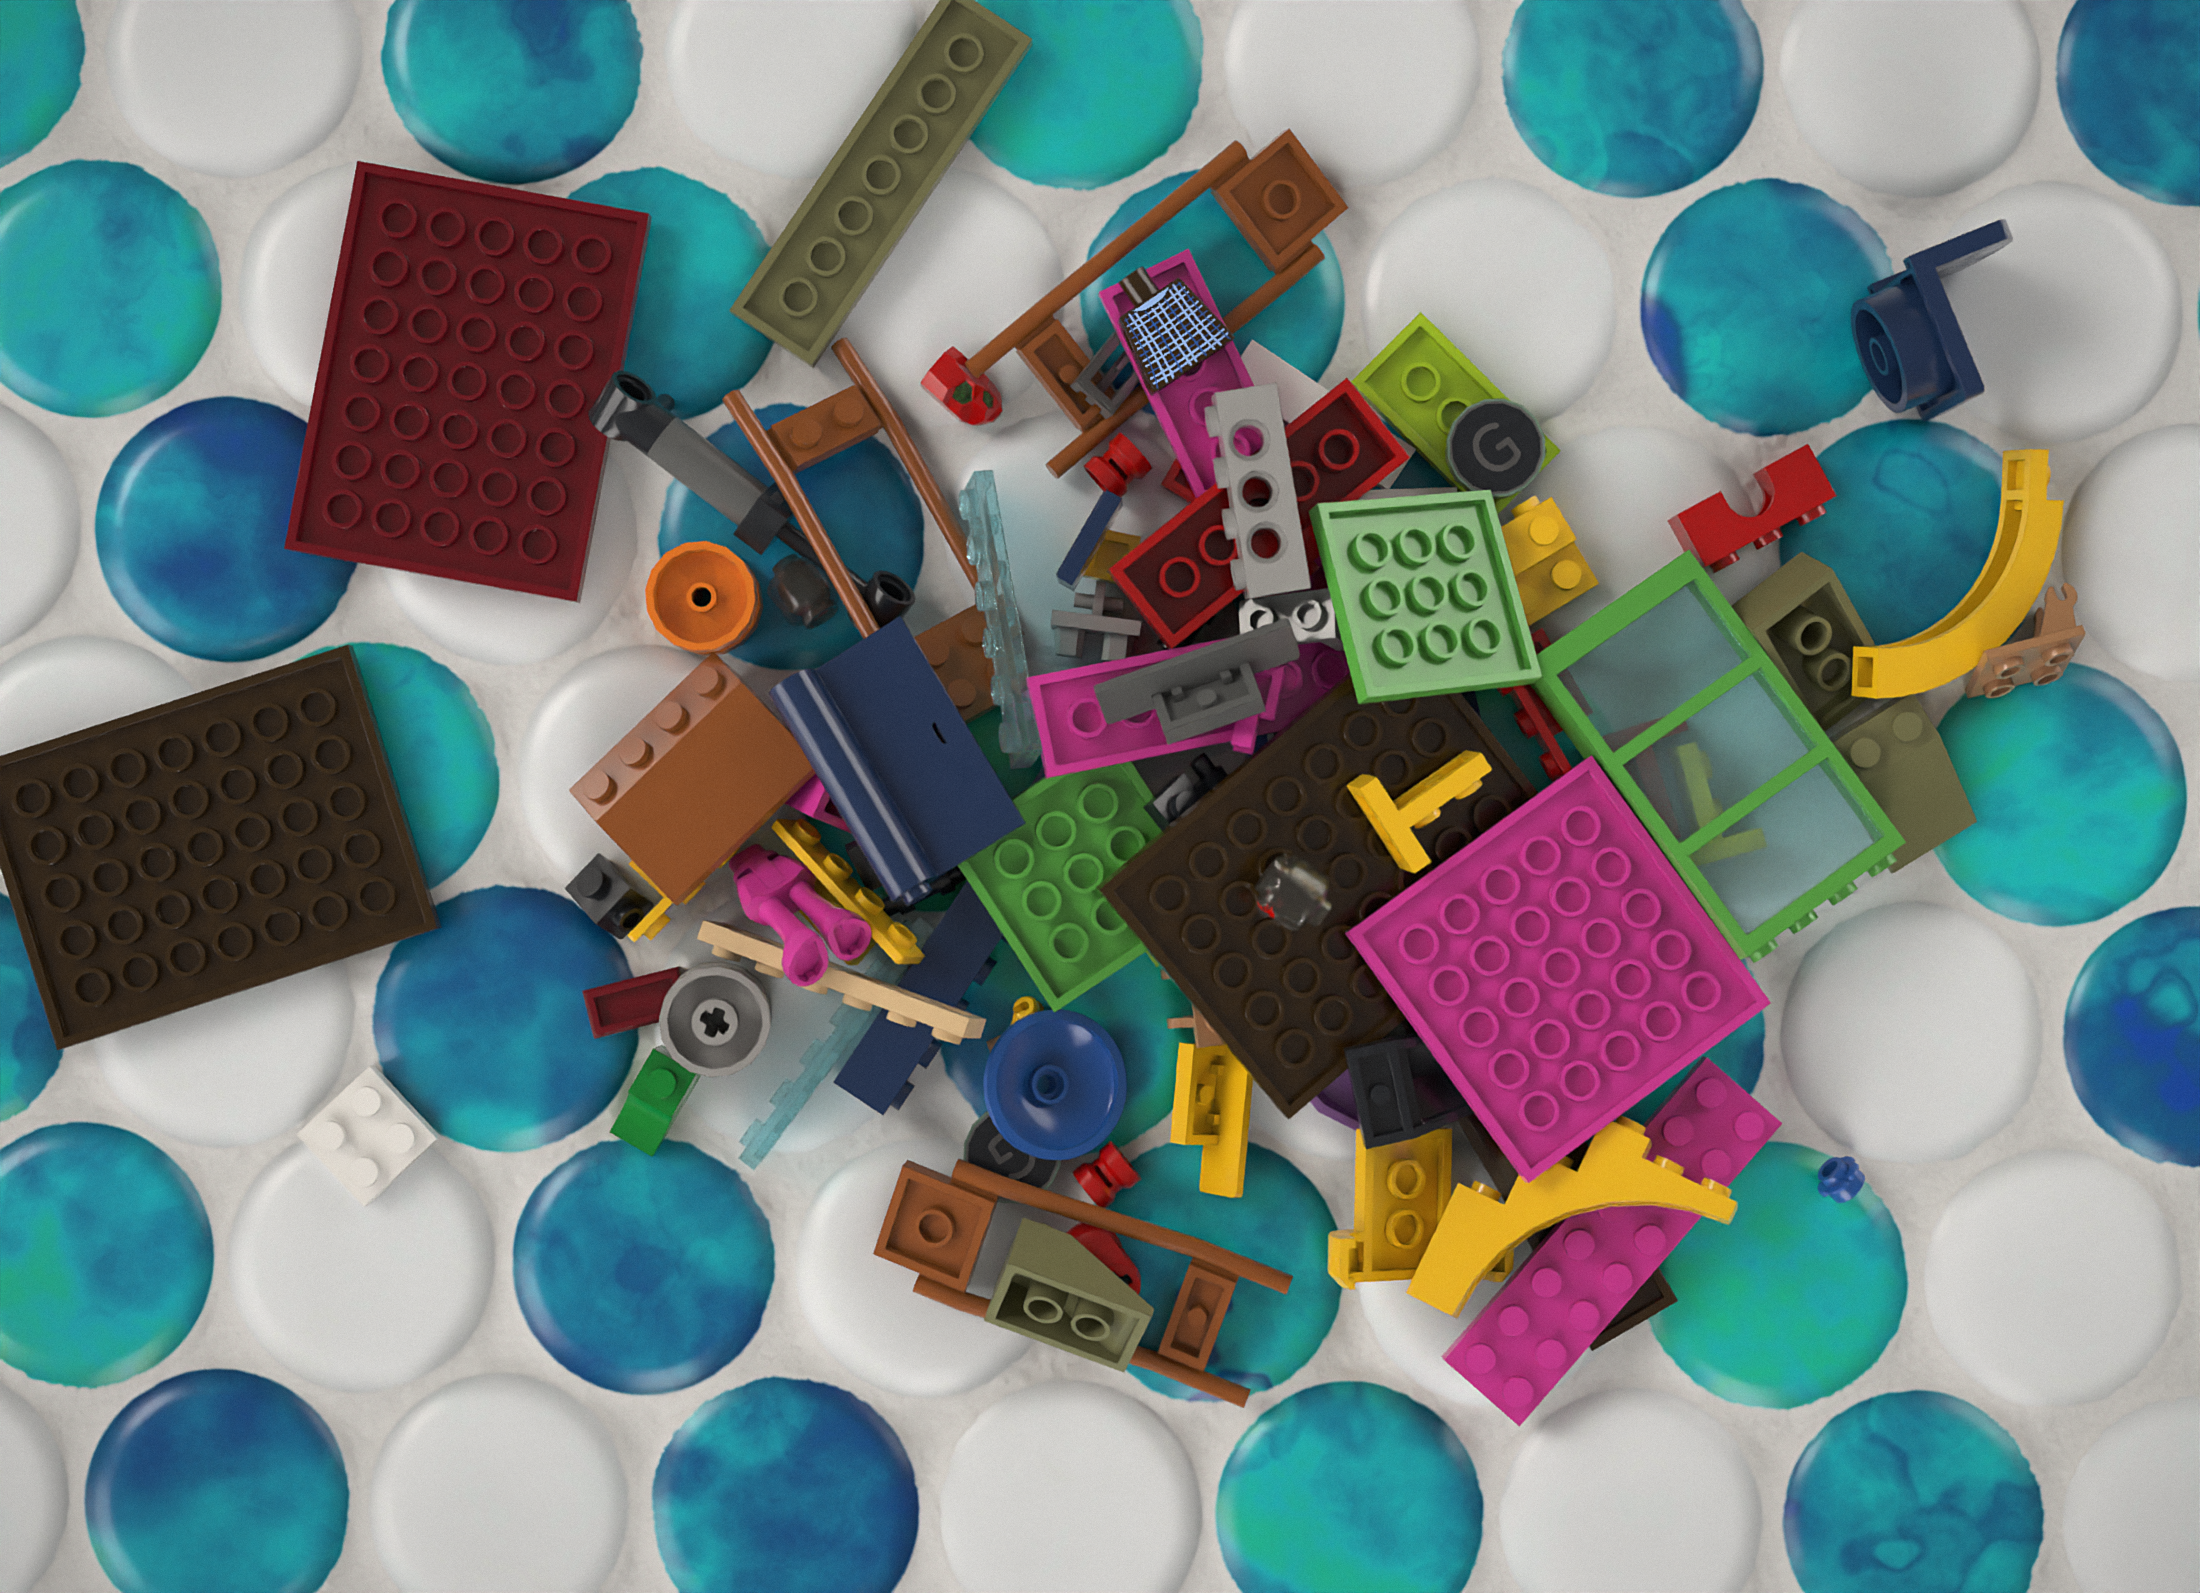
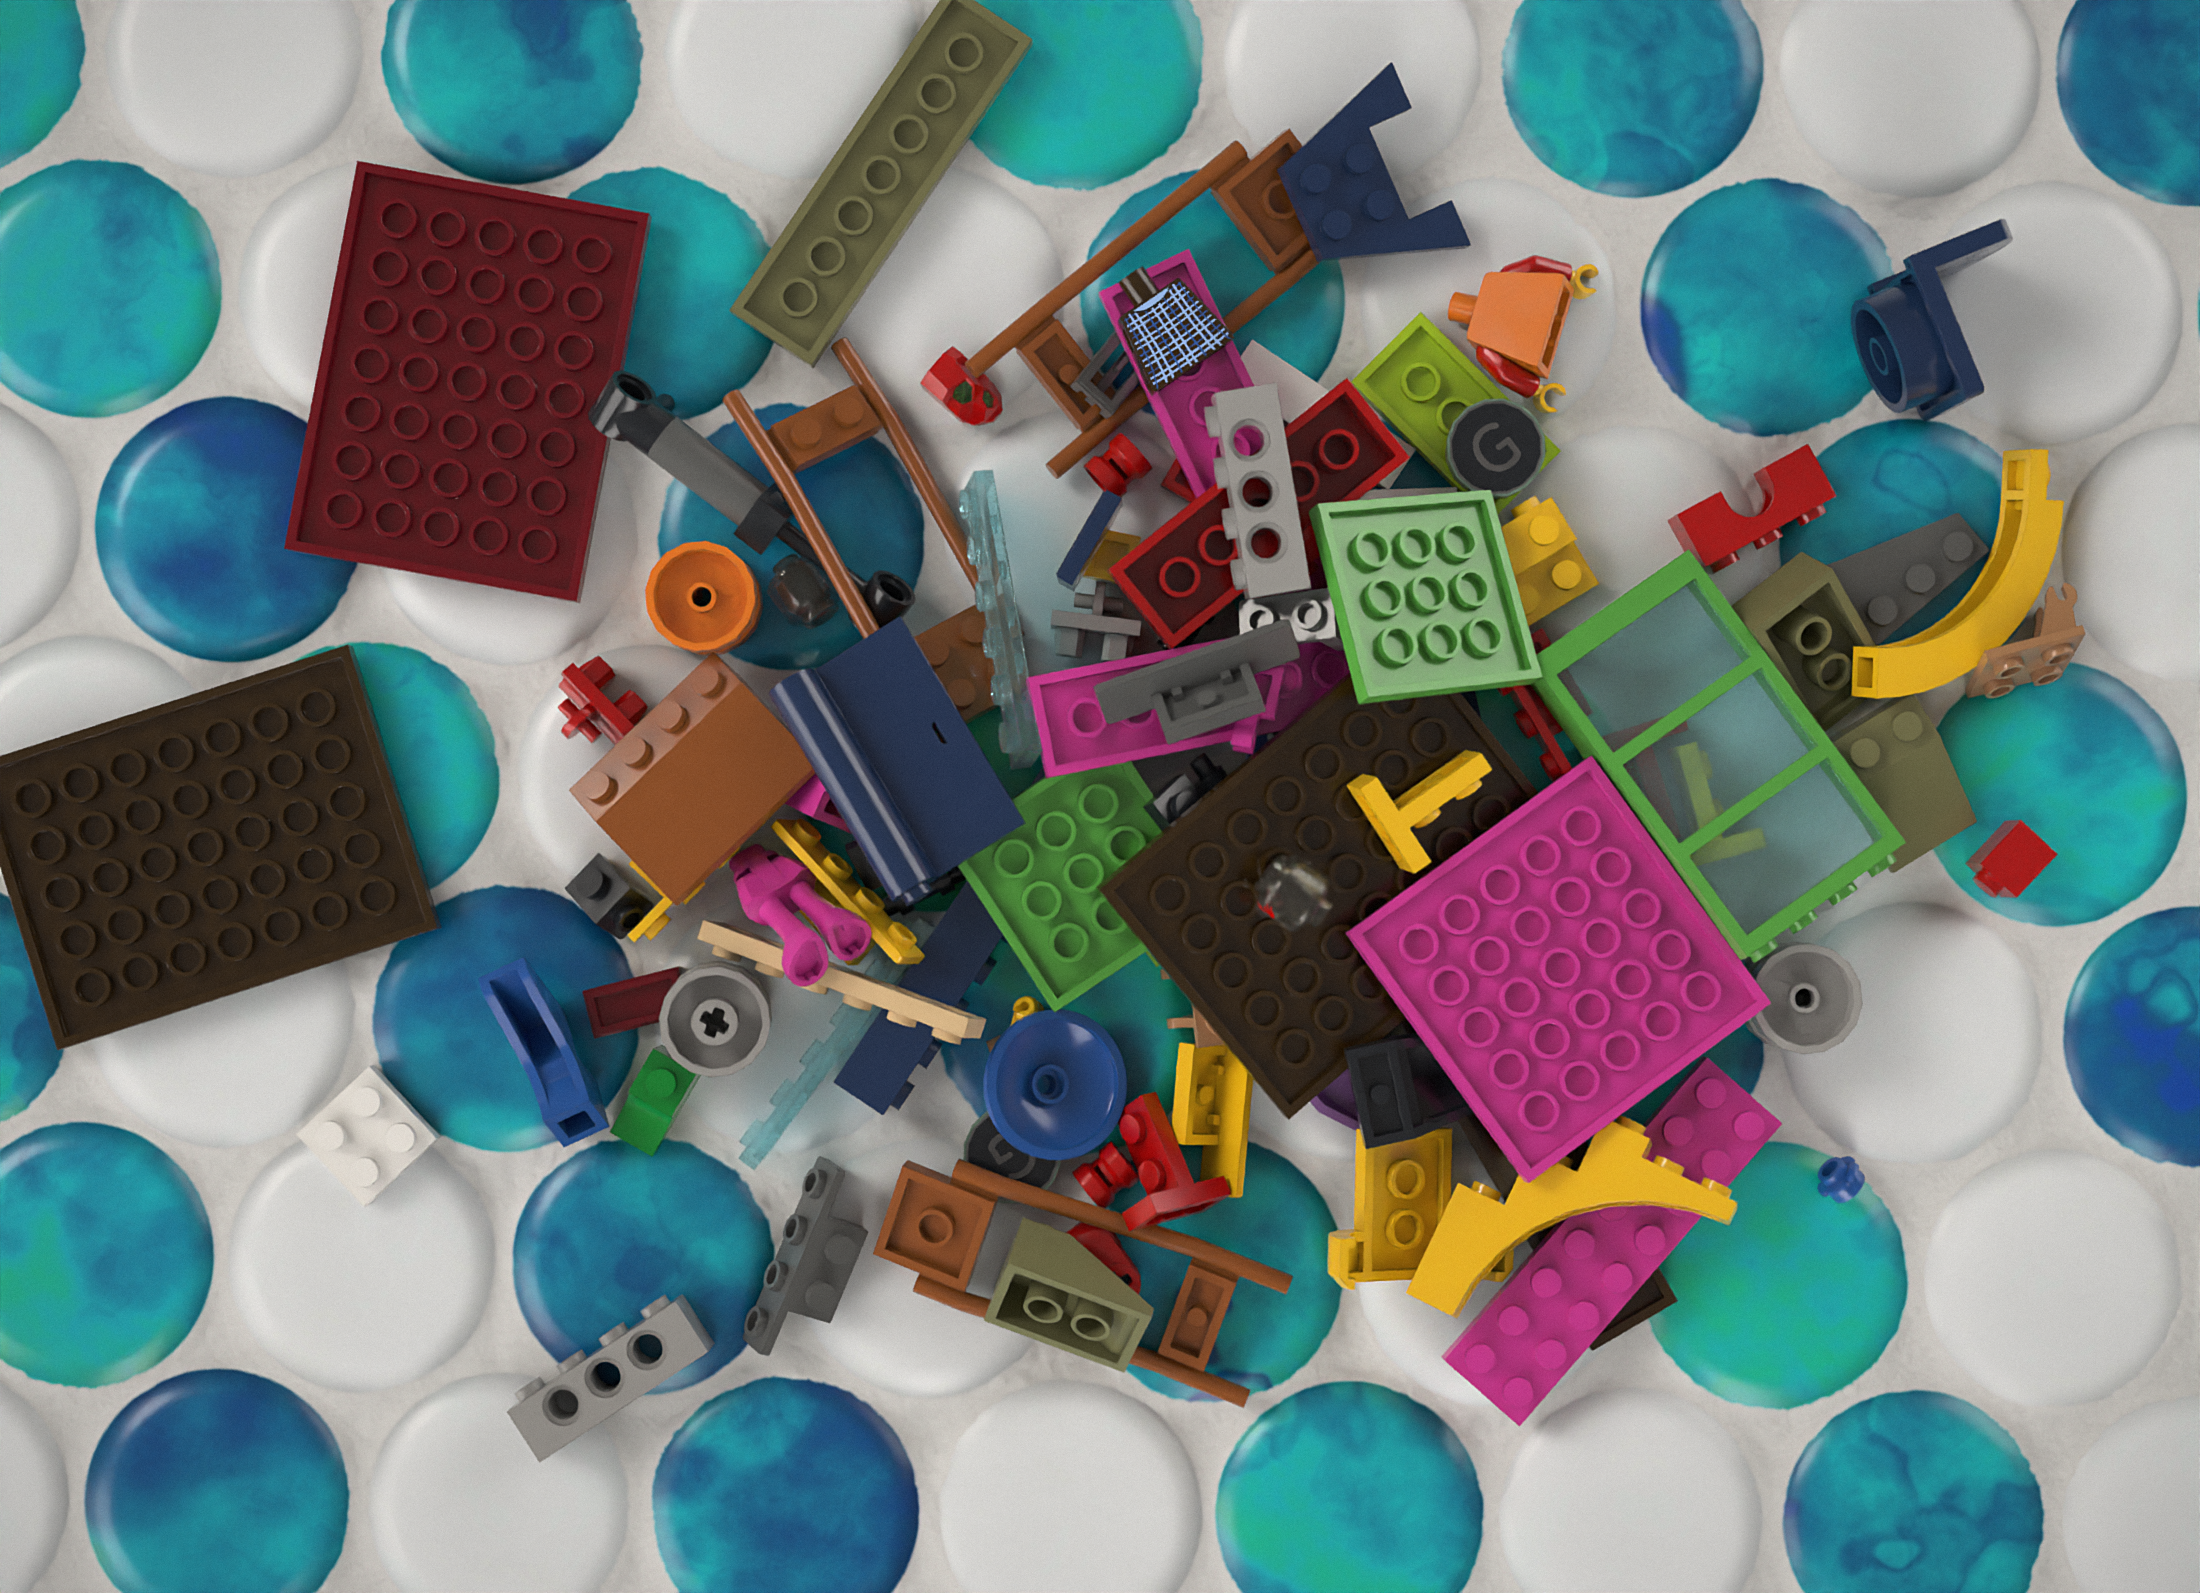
(546, 1050): none -> blue arch
(550, 1428): none -> light grey brick
(584, 688): none -> red hips
(810, 1263): none -> dark grey bracket
(1162, 1168): none -> red bracket
(1347, 192): none -> dark blue wing
(1521, 320): none -> orange torso
(1829, 1001): none -> light grey wheel
(1907, 572): none -> dark grey wing
(2010, 860): none -> red brick

